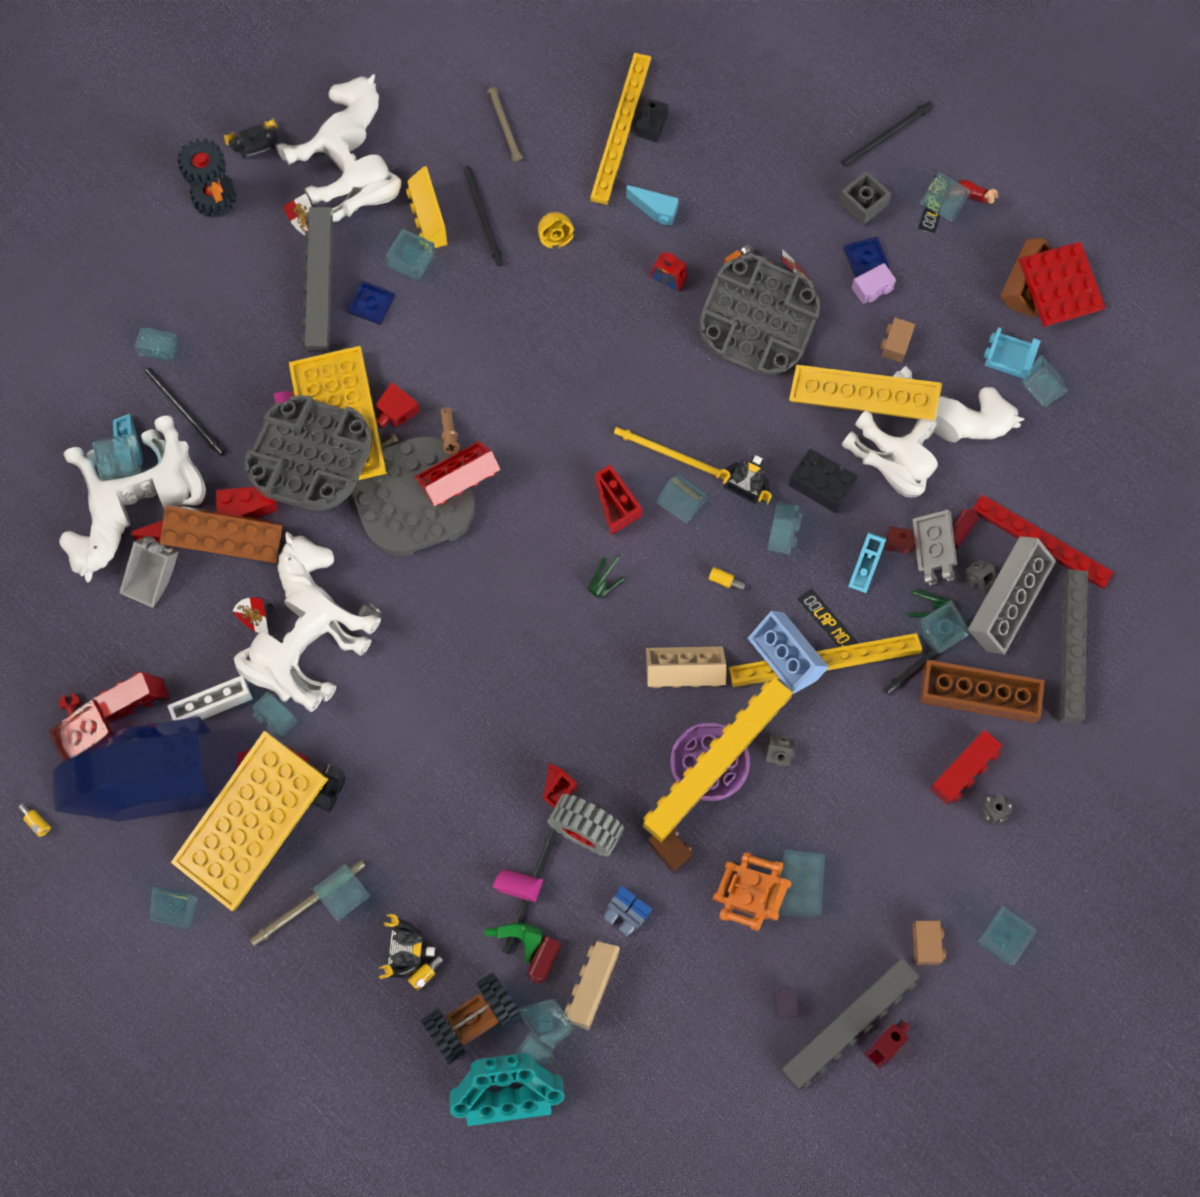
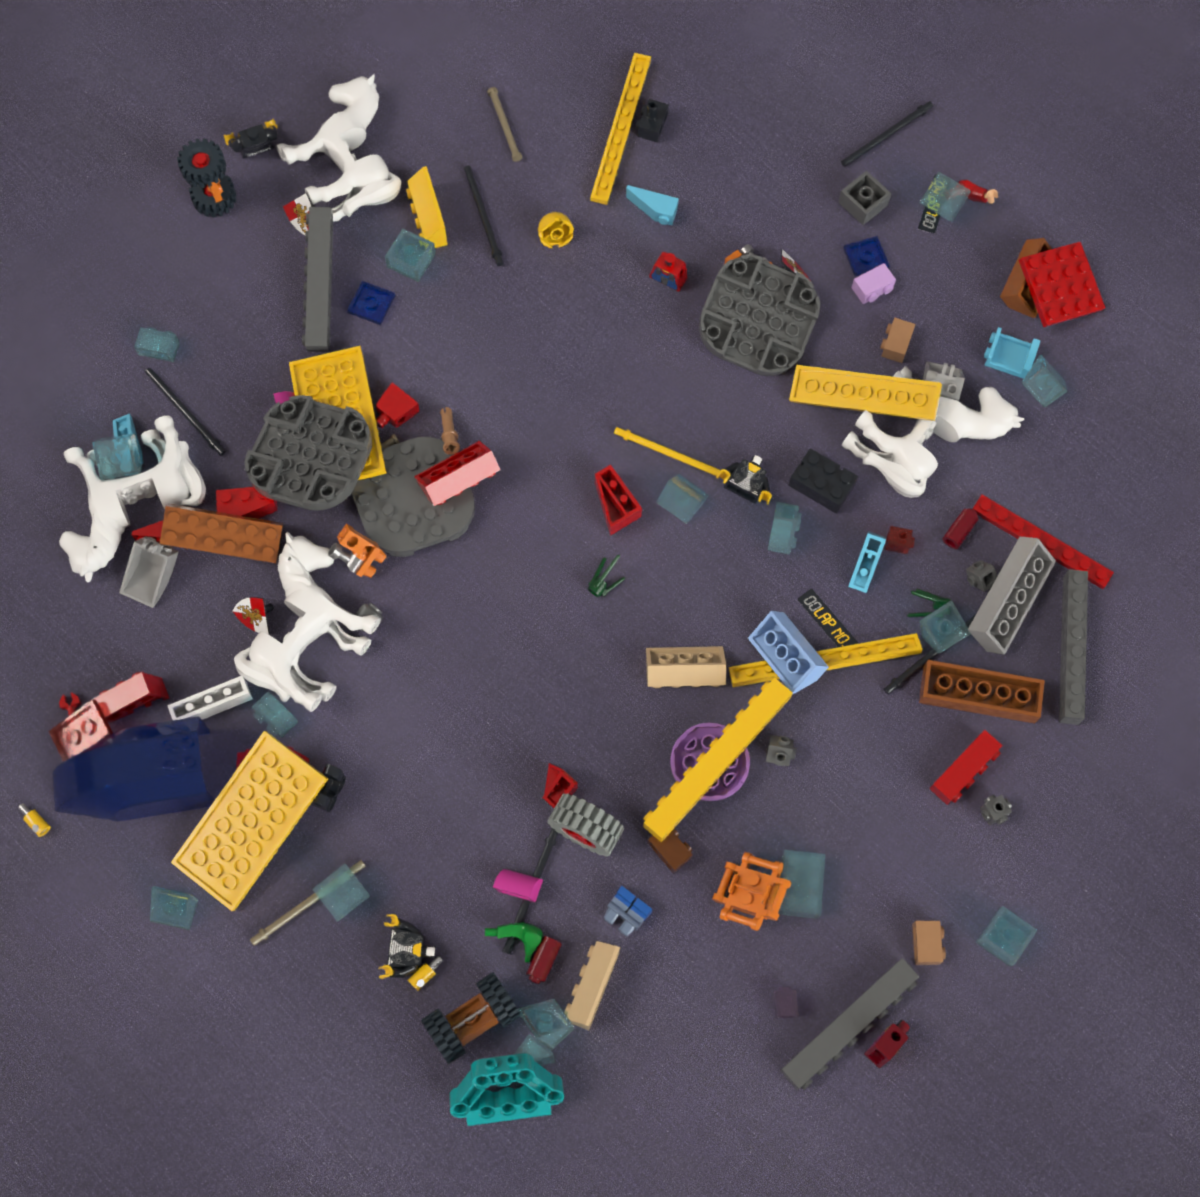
(363, 551): none -> orange hips
(725, 579): yellow piece -> none
(935, 545): light grey tile -> none
(949, 376): none -> light grey piece

